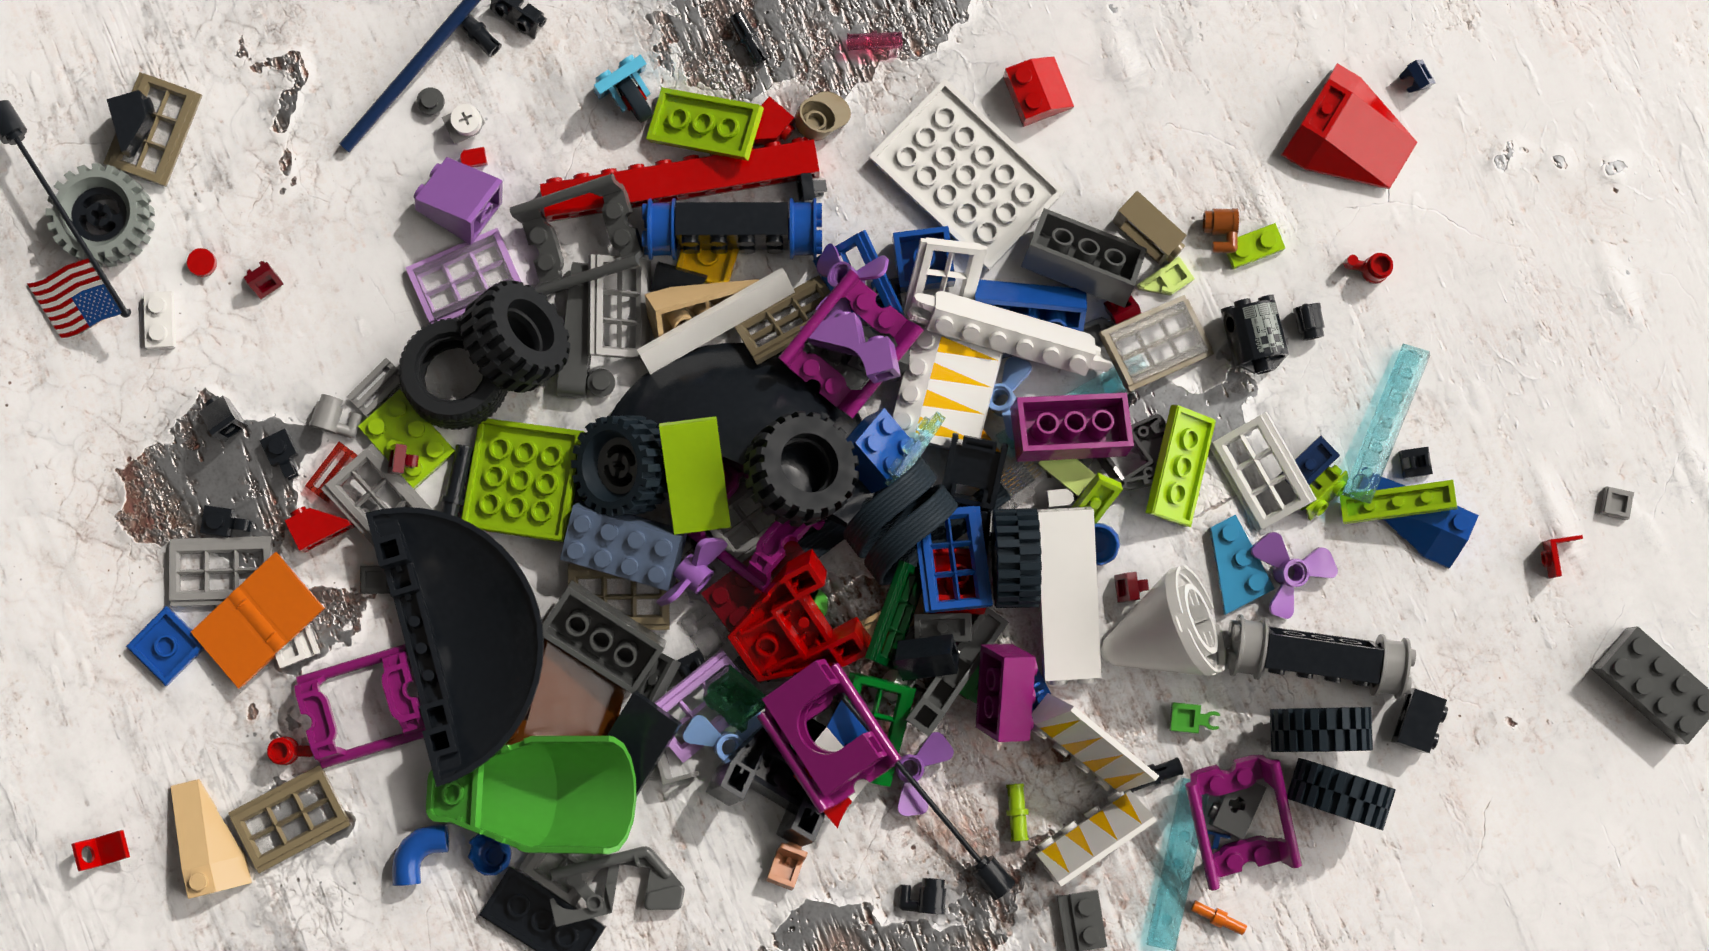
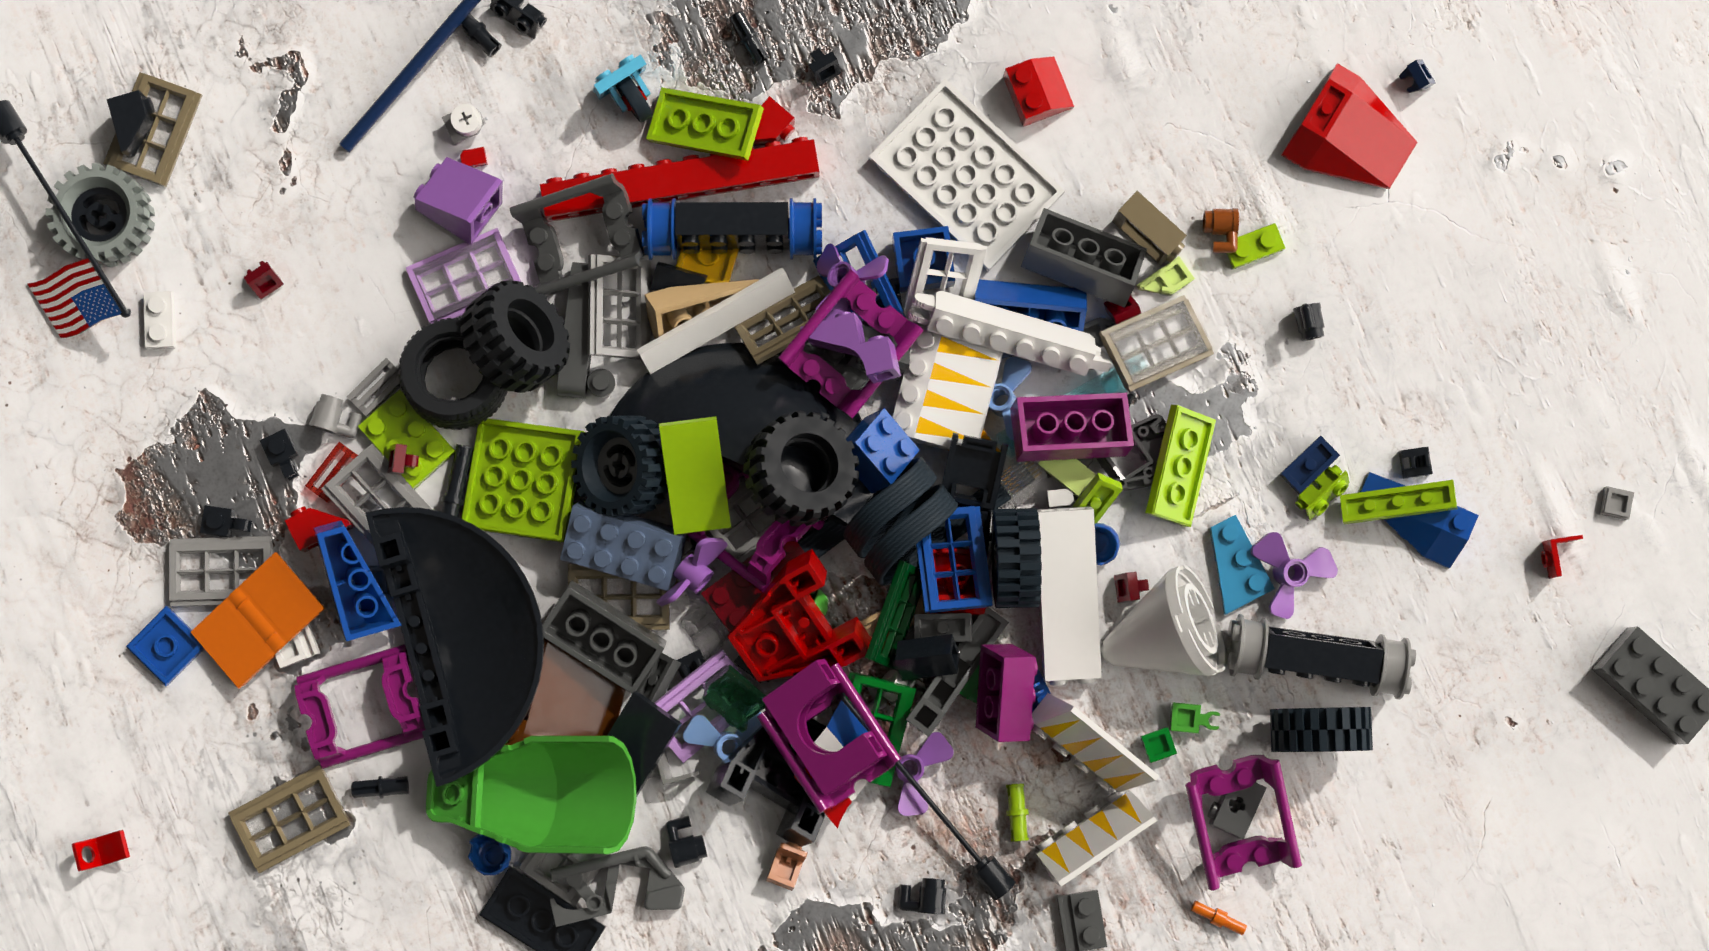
(201, 262): red tile -> none
(206, 847): tan wedge -> none
(222, 418): black slope -> none
(287, 750): red piece -> none
(355, 592): none -> blue wedge
(380, 787): none -> black axle
(414, 849): blue cylinder -> none
(430, 101): dark grey plate -> none
(685, 849): none -> black piece
(809, 189): black tile -> none
(821, 115): dark tan cap -> none
(823, 66): none -> black tile
(874, 41): clear pink pin -> none
(915, 447): clear light blue plate -> none
(1158, 744): none -> green plate
(1165, 771): black pin -> none
(1175, 874): clear light blue plate -> none
(1216, 838): blue piece -> none
(1255, 334): black cylinder -> none
(1284, 459): white piece -> none
(1341, 793): black wheel -> none
(1373, 269): red piece -> none
(1386, 423): clear light blue plate -> none
(1420, 721): black brick -> none

